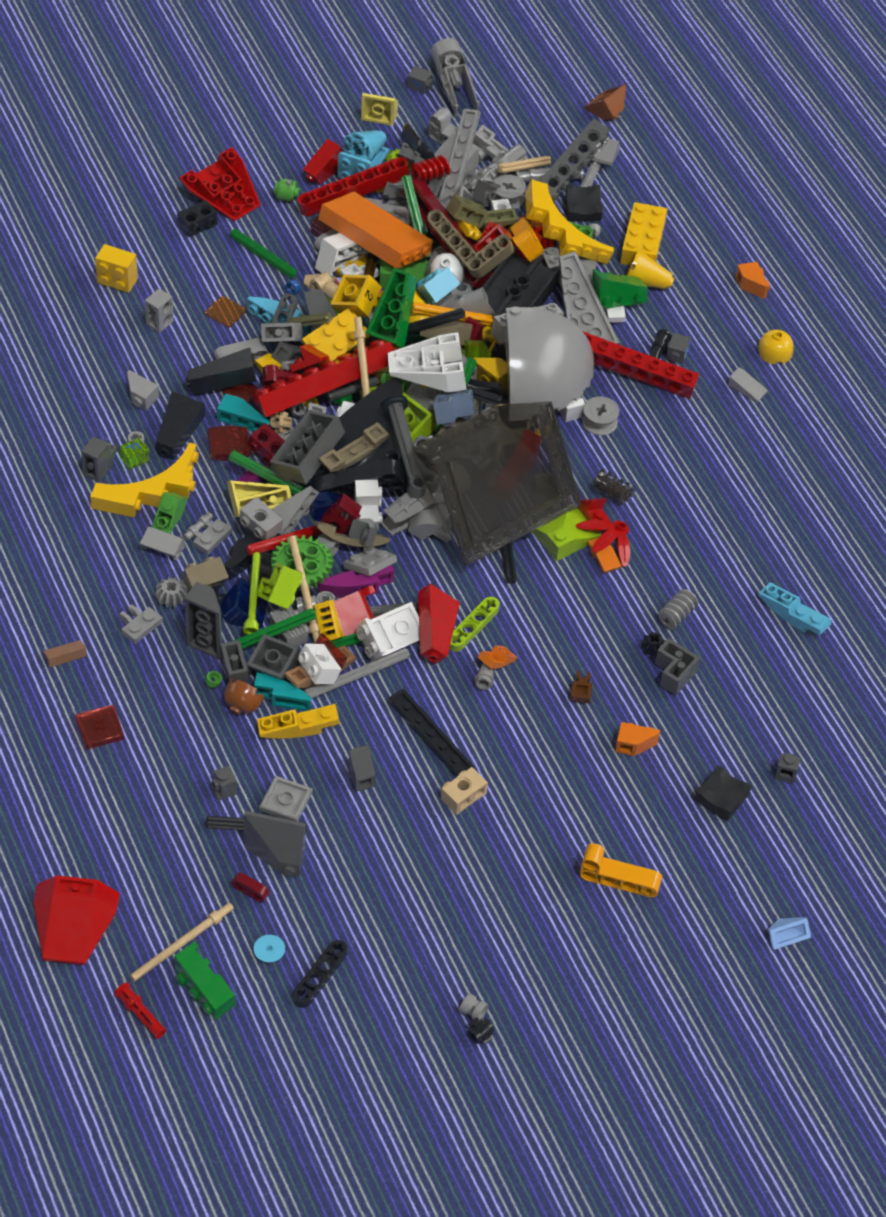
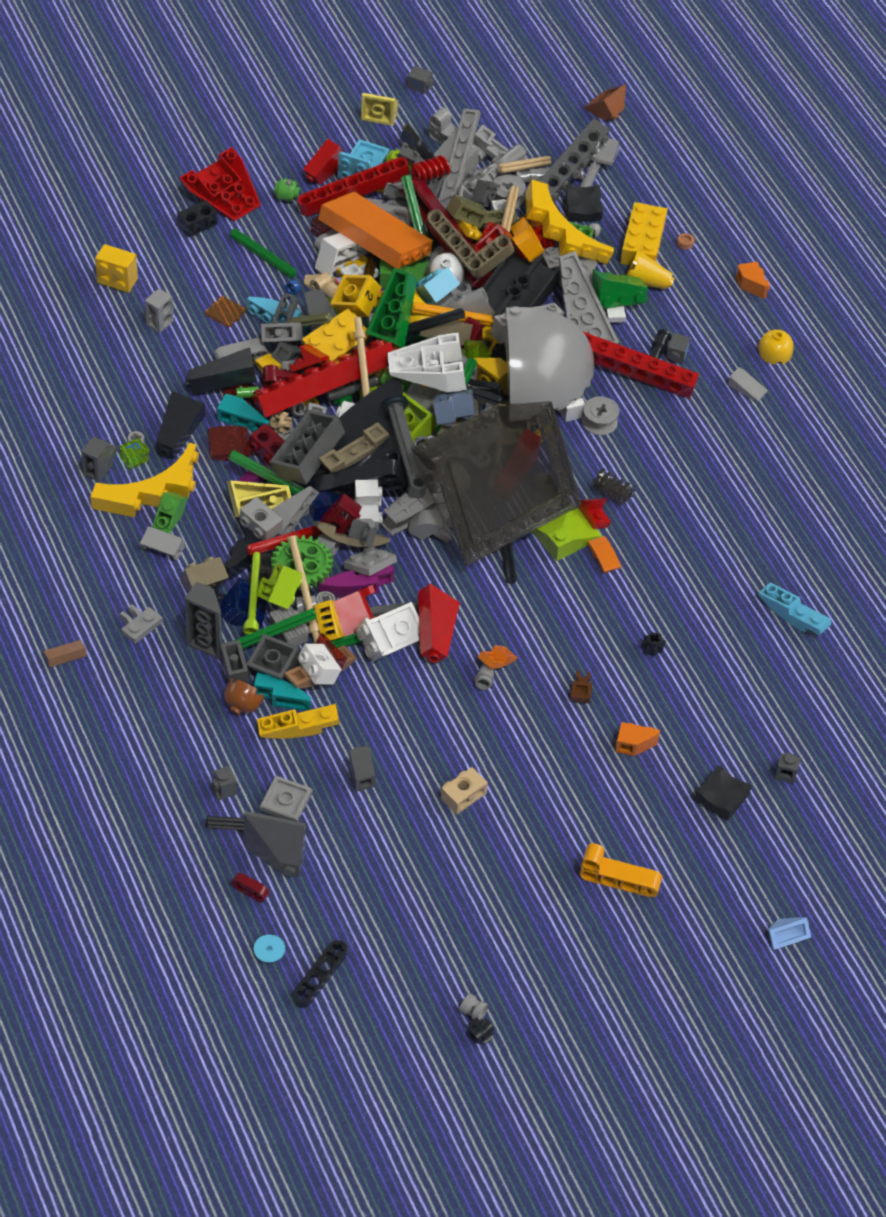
(72, 917): red wedge -> none
(99, 727): clear red plate -> none
(135, 1005): red pin -> none
(142, 391): light grey slope -> none
(171, 592): light grey gear -> none
(202, 982): green wedge -> none
(211, 537): light grey plate -> none
(213, 919): tan bar -> none
(217, 678): bright green hinge -> none
(245, 392): none -> bright green pin
(359, 672): light grey axle -> none
(364, 143): medium azure cone -> none
(429, 732): black tile -> none
(452, 65): light grey piece -> none
(476, 625): lime beam -> none
(510, 207): none -> tan axle
(613, 530): red plant -> none
(677, 609): light grey piece -> none
(678, 665): dark grey brick -> none
(685, 241): none -> nougat tile

